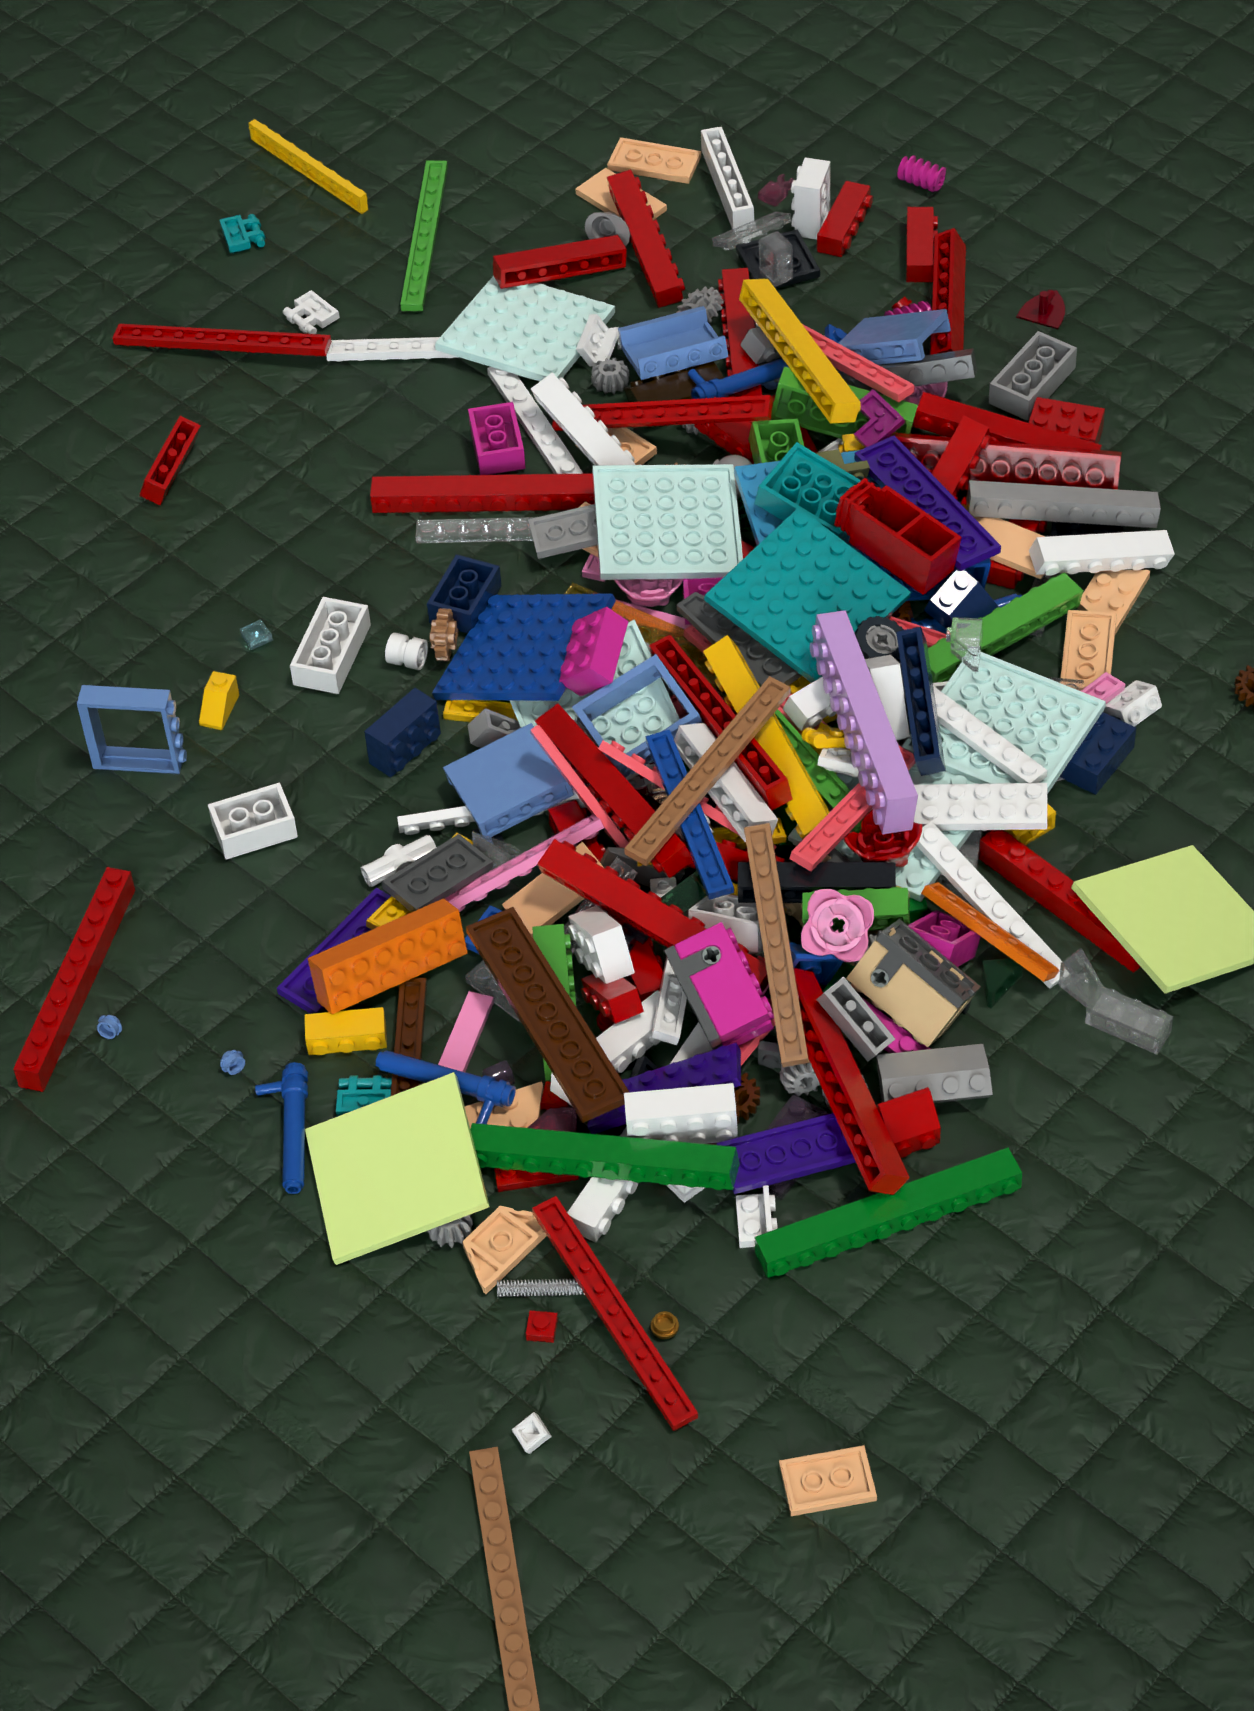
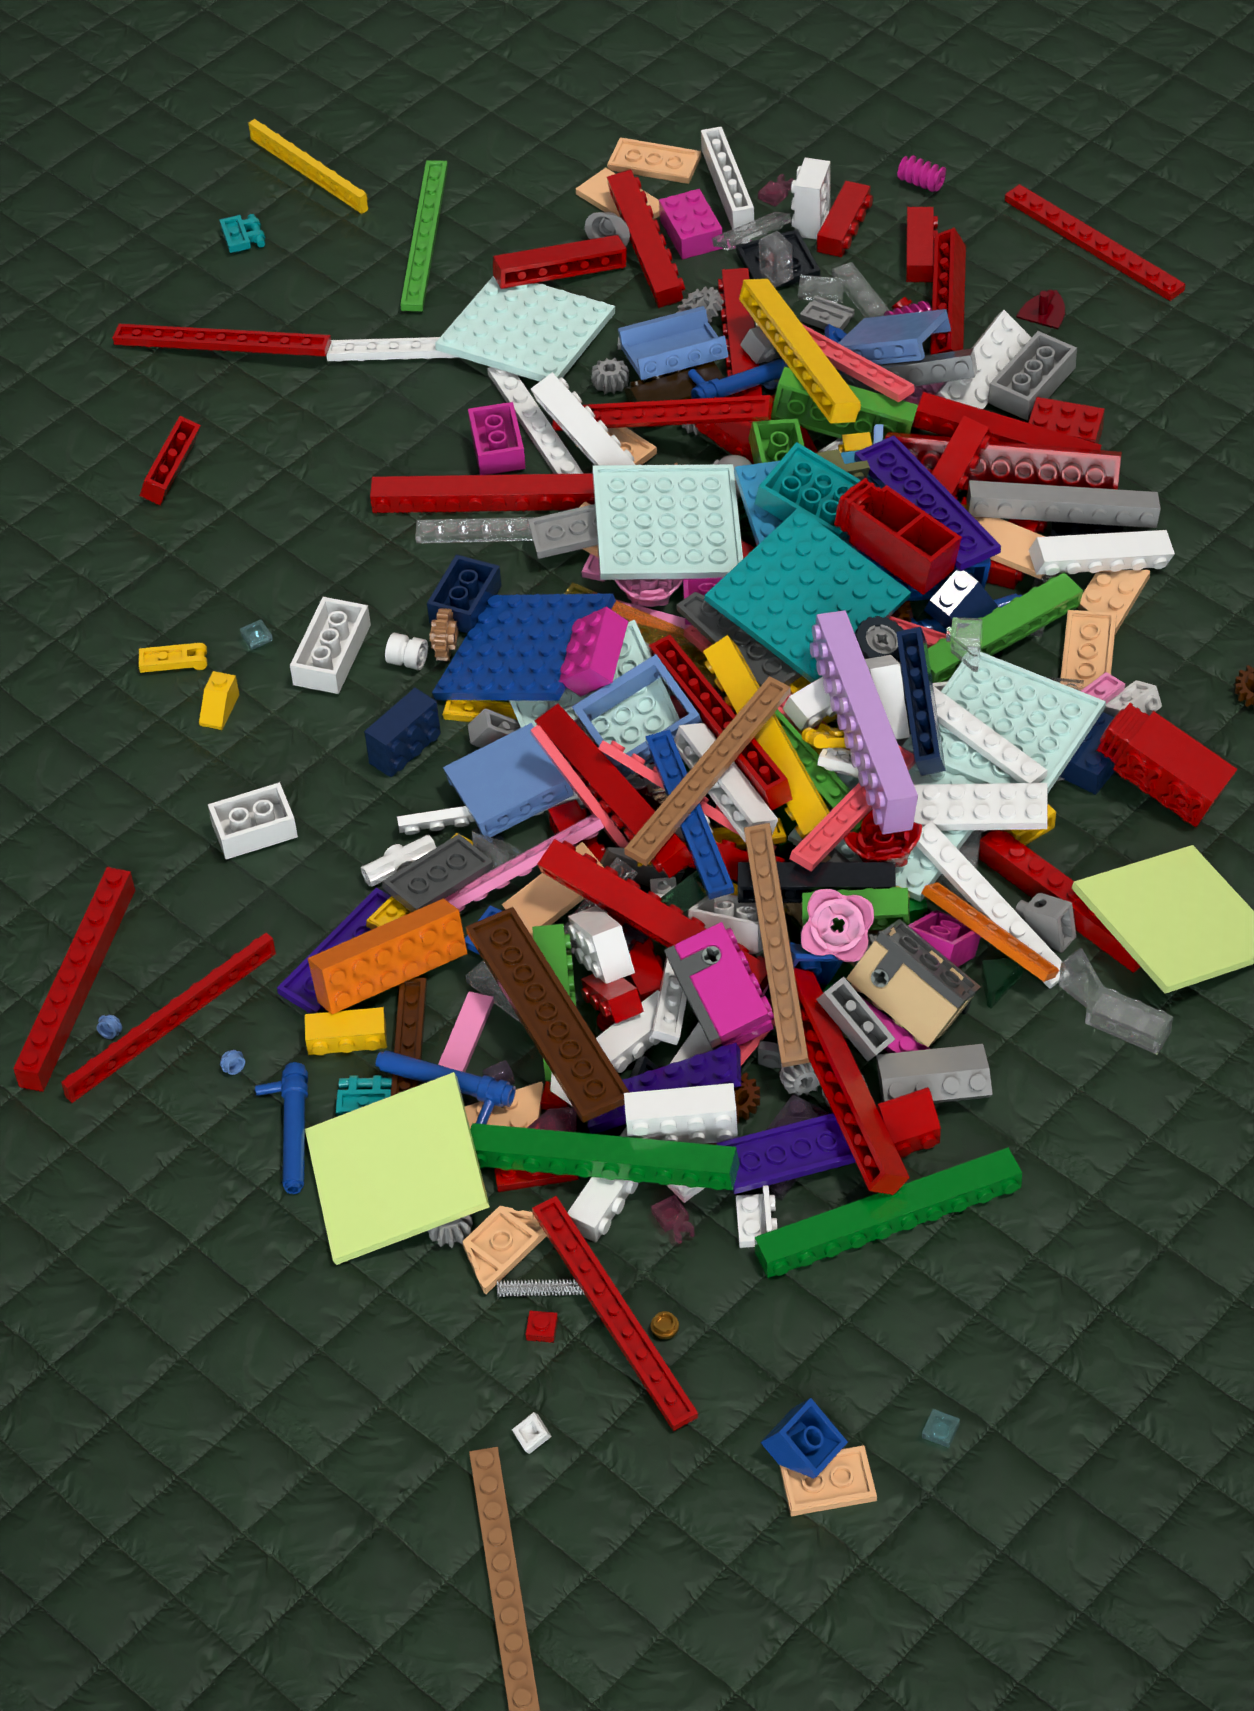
(126, 757): medium blue window -> none
(168, 1017): none -> red plate
(173, 657): none -> yellow plate
(315, 309): white plate -> none
(597, 340): white bracket -> none
(673, 1215): none -> clear pink plate
(689, 223): none -> dark pink brick
(804, 1440): none -> blue slope
(823, 287): none -> clear plate
(824, 312): none -> light grey plate
(860, 291): none -> clear plate
(882, 420): magenta plate -> none
(940, 1428): none -> clear light blue plate
(992, 353): none -> white plate
(1050, 919): none -> light grey torso
(1095, 242): none -> red plate
(1165, 762): none -> red piece

